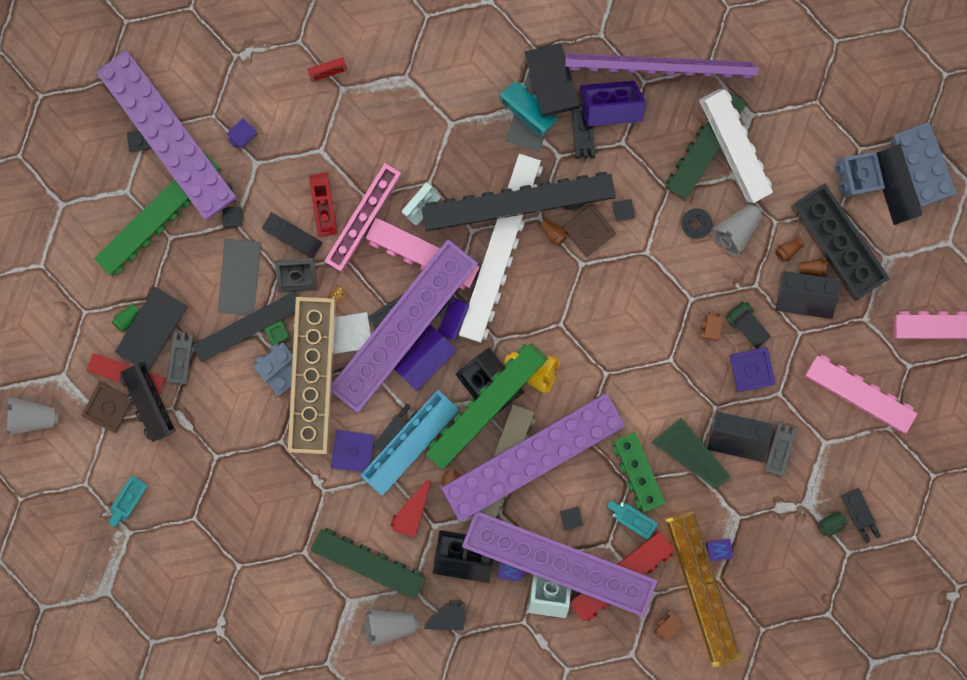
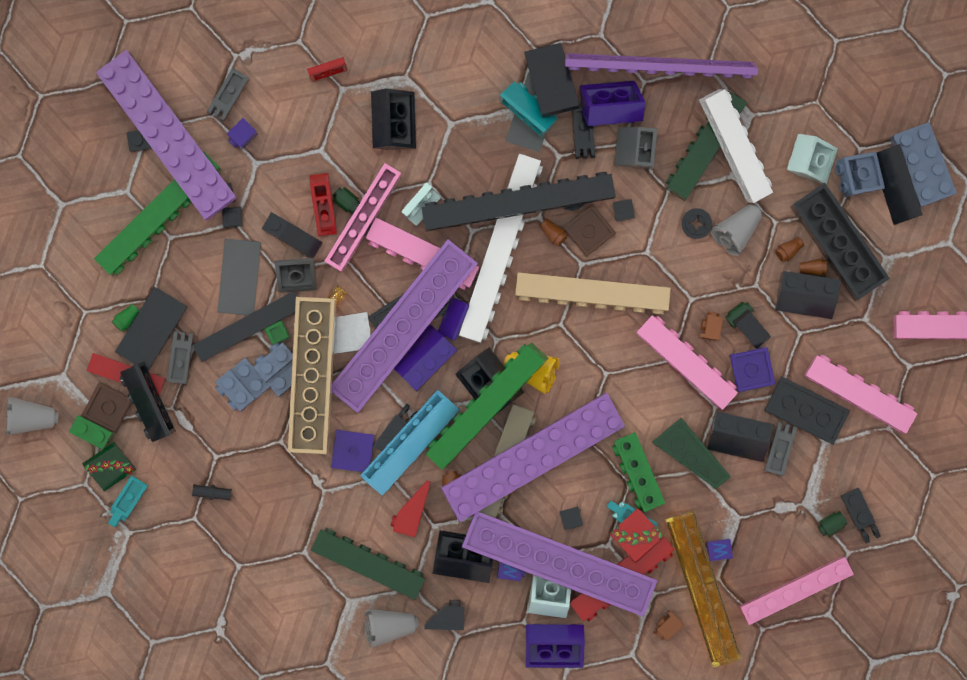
(91, 432): none -> green brick
(109, 466): none -> dark green tile
(212, 492): none -> black pin
(228, 94): none -> dark grey hinge
(241, 385): none -> sand blue plate
(346, 200): none -> dark green brick
(393, 119): none -> black slope
(554, 646): none -> dark purple slope
(592, 292): none -> tan brick
(636, 147): none -> dark grey slope
(636, 535): none -> red tile
(687, 363): none -> bright pink brick
(795, 590): none -> bright pink brick
(807, 410): none -> black tile
(812, 158): none -> light aqua slope

